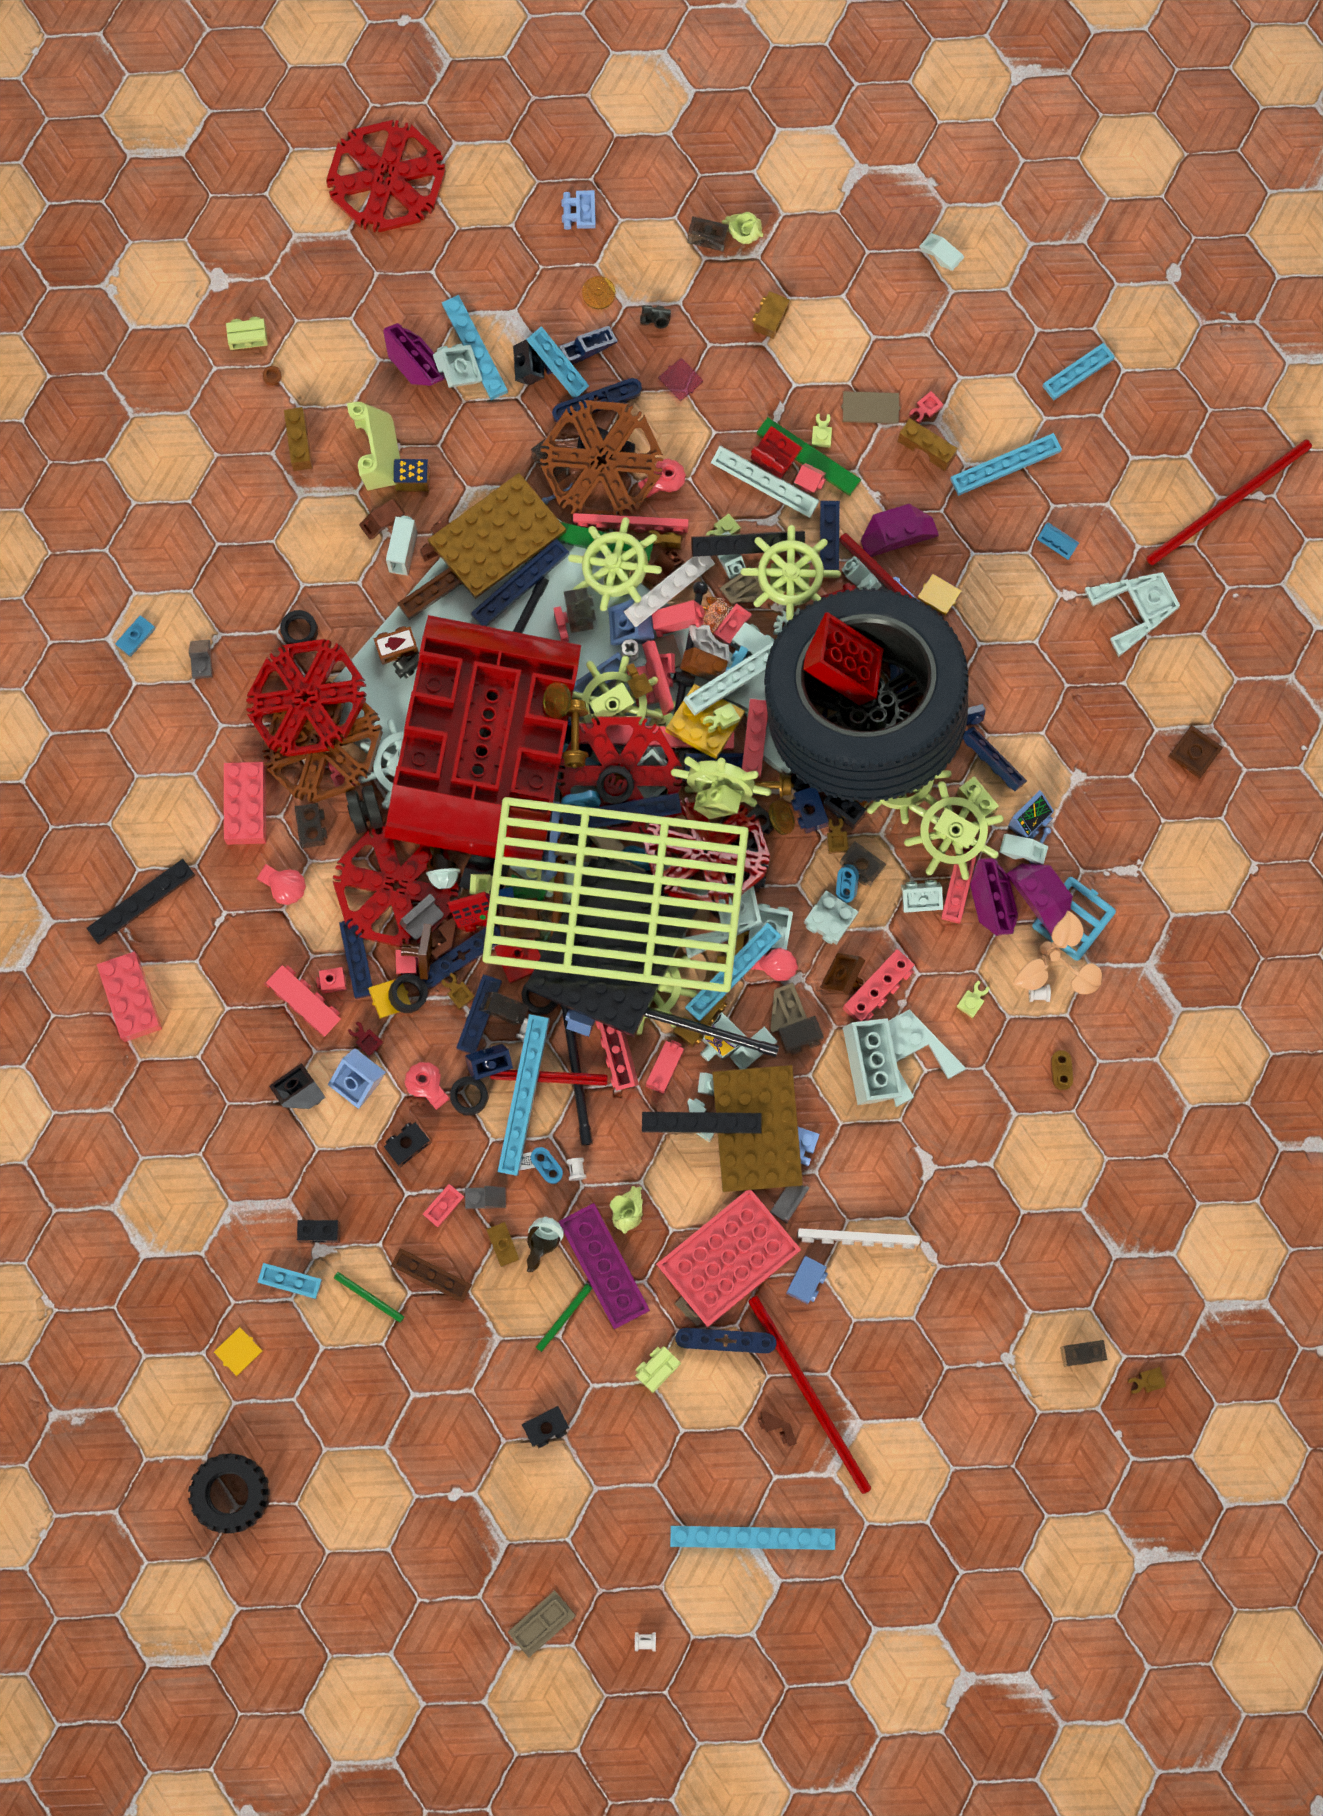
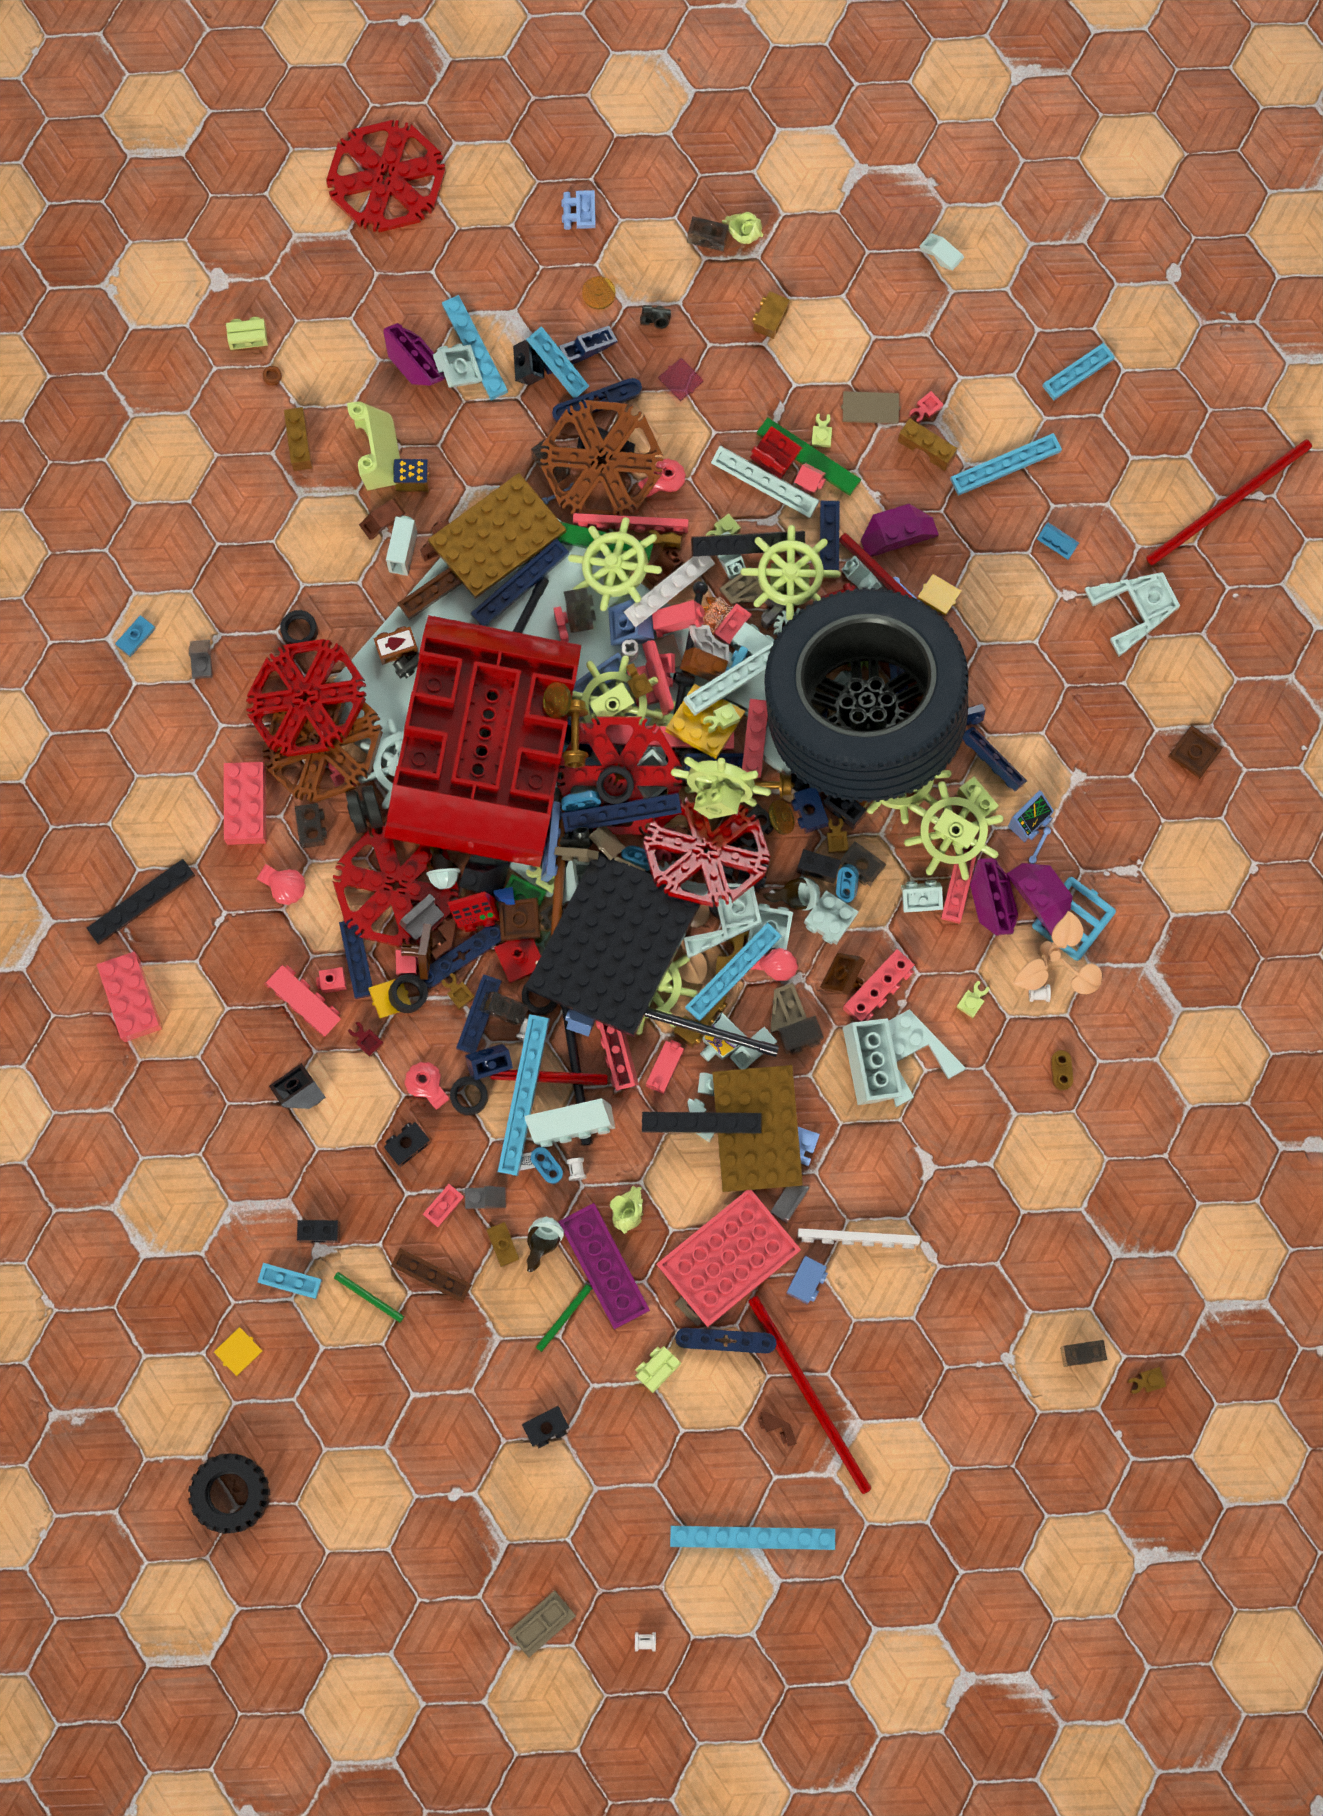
(356, 1078): light blue slope -> none
(480, 883): yellowish green plate -> none
(570, 1122): none -> light aqua slope
(576, 889): yellowish green bar -> none
(770, 616): none -> flat silver slope
(797, 893): none -> piece
(818, 866): none -> black brick
(844, 660): red slope -> none
(1021, 847): light aqua slope -> none

